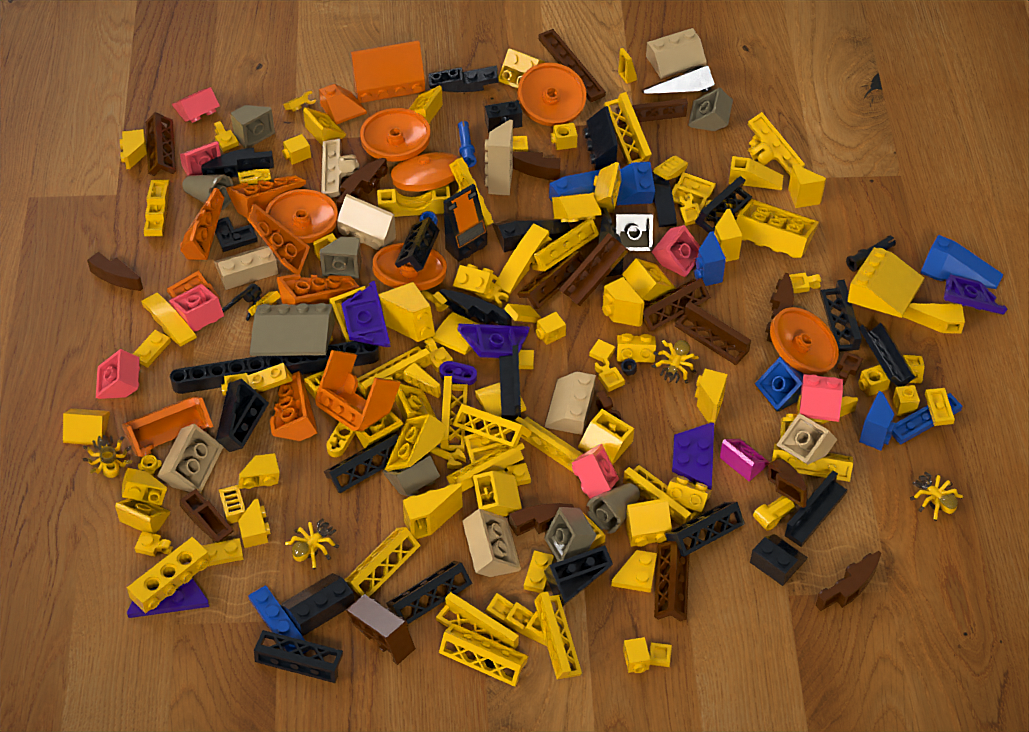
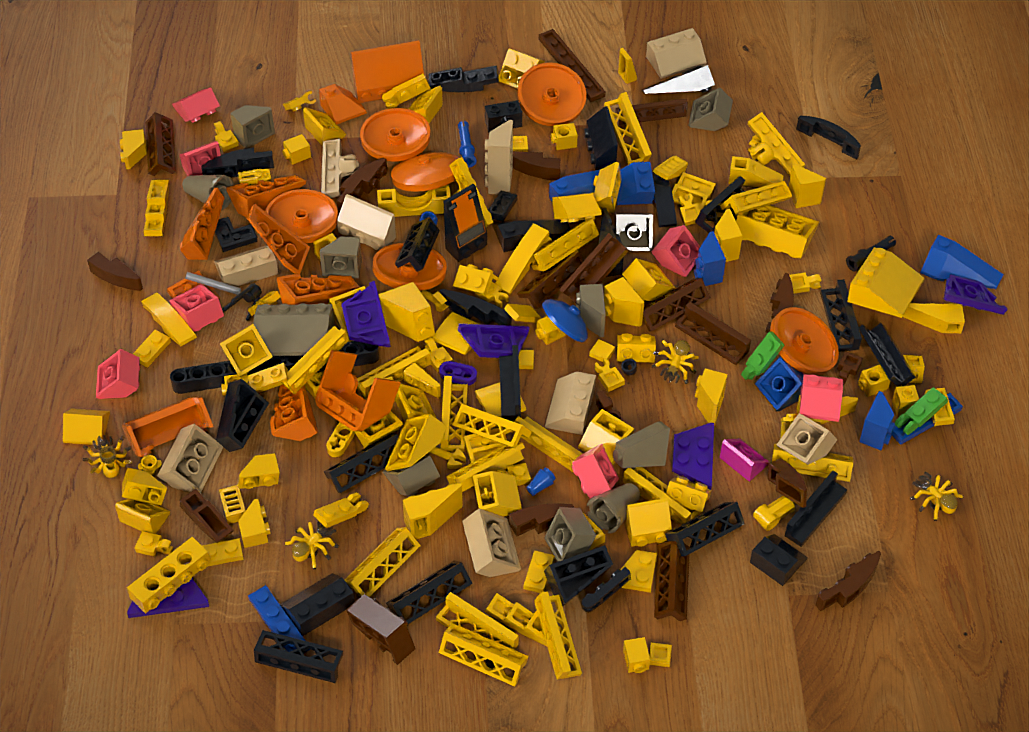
(213, 283): none -> light grey bar
(245, 350): none -> yellow slope
(315, 359): none -> yellow fence
(340, 510): none -> yellow hinge
(405, 91): none -> yellow hinge
(502, 205): none -> black plate
(541, 481): none -> blue cone
(566, 319): none -> blue dish
(592, 307): none -> dark tan slope
(605, 591): none -> black hinge
(644, 447): none -> dark tan slope
(758, 198): none -> yellow fence
(763, 356): none -> bright green hinge
(830, 131): none -> black slope
(921, 411): none -> bright green hinge

